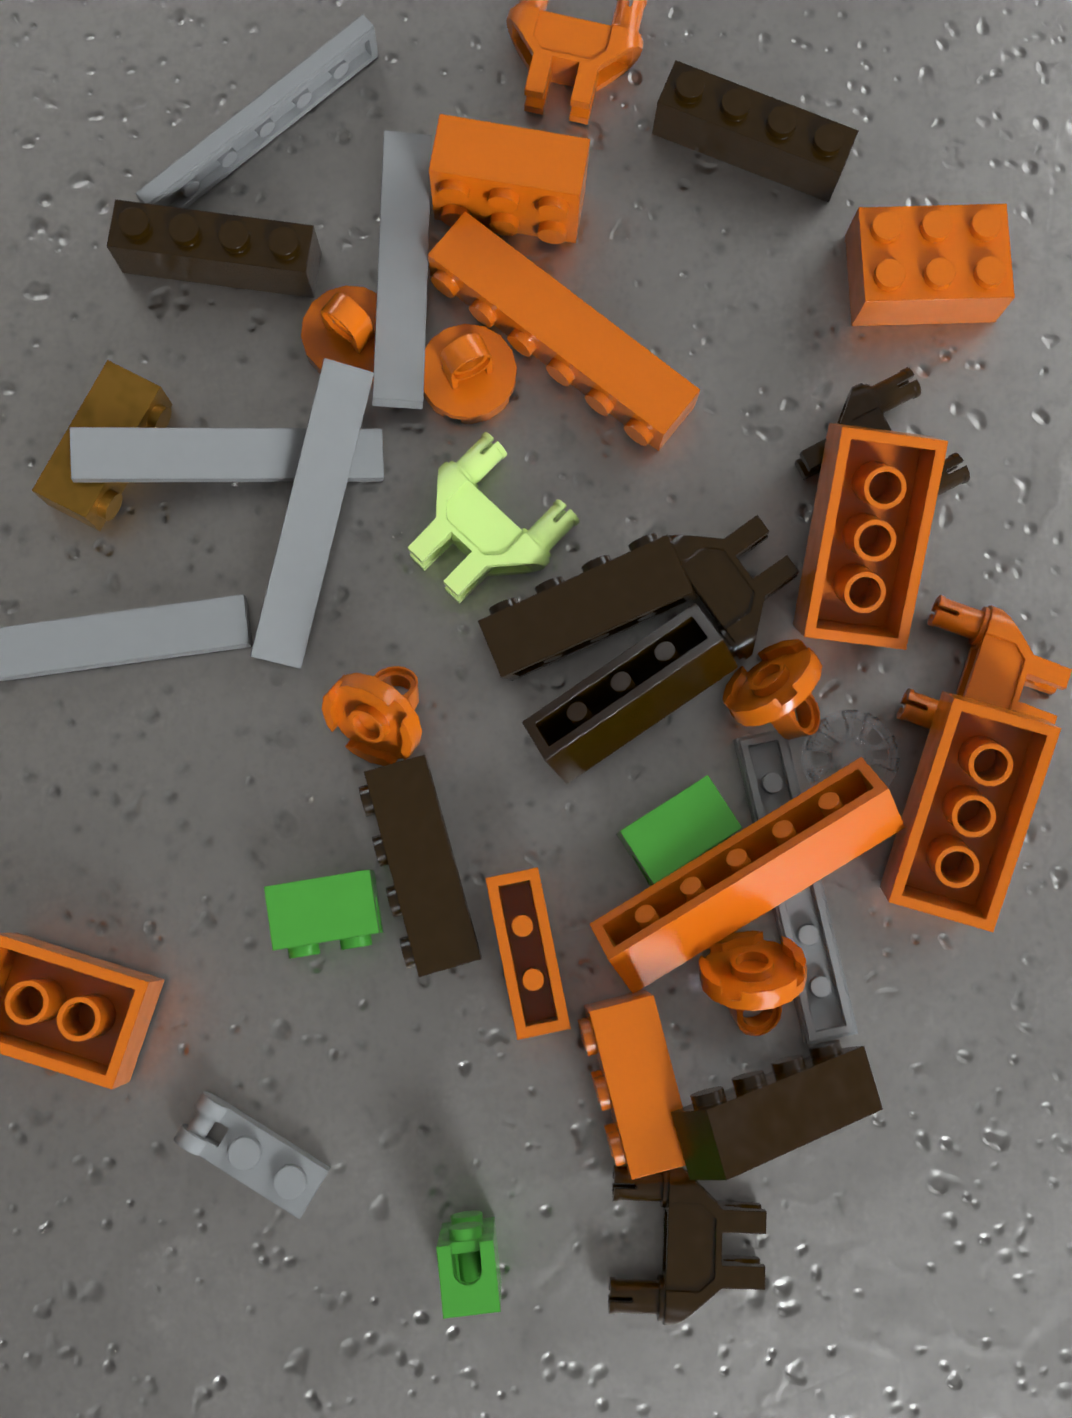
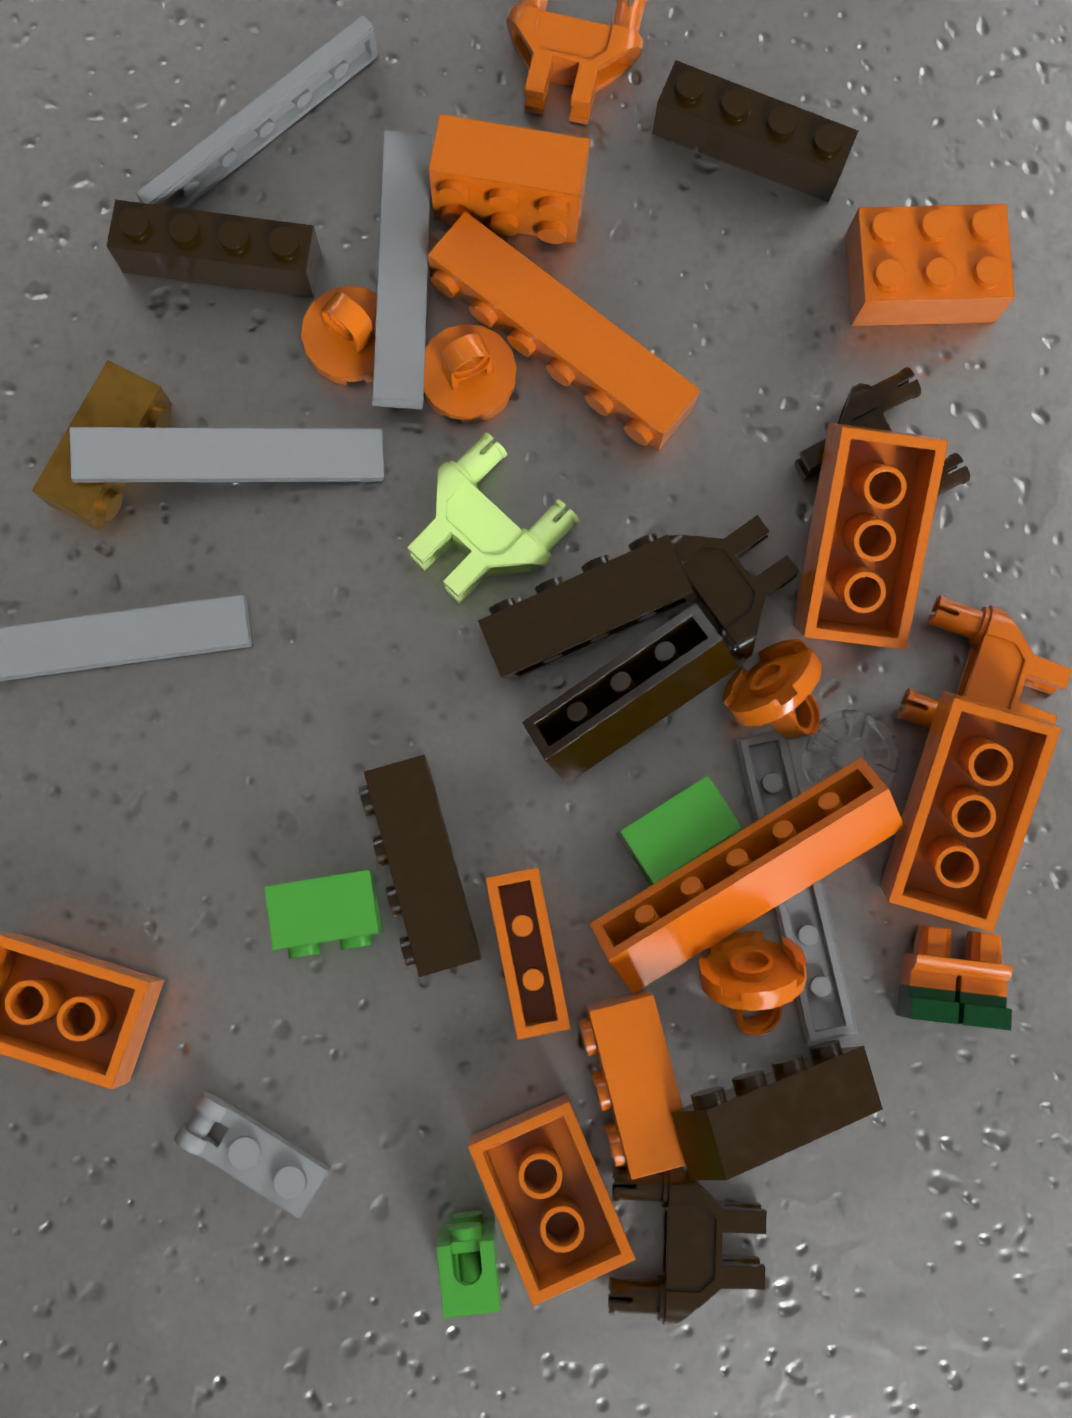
(312, 513): light grey tile -> none
(375, 714): orange tile -> none
(550, 1199): none -> orange brick
(955, 989): none -> orange hips

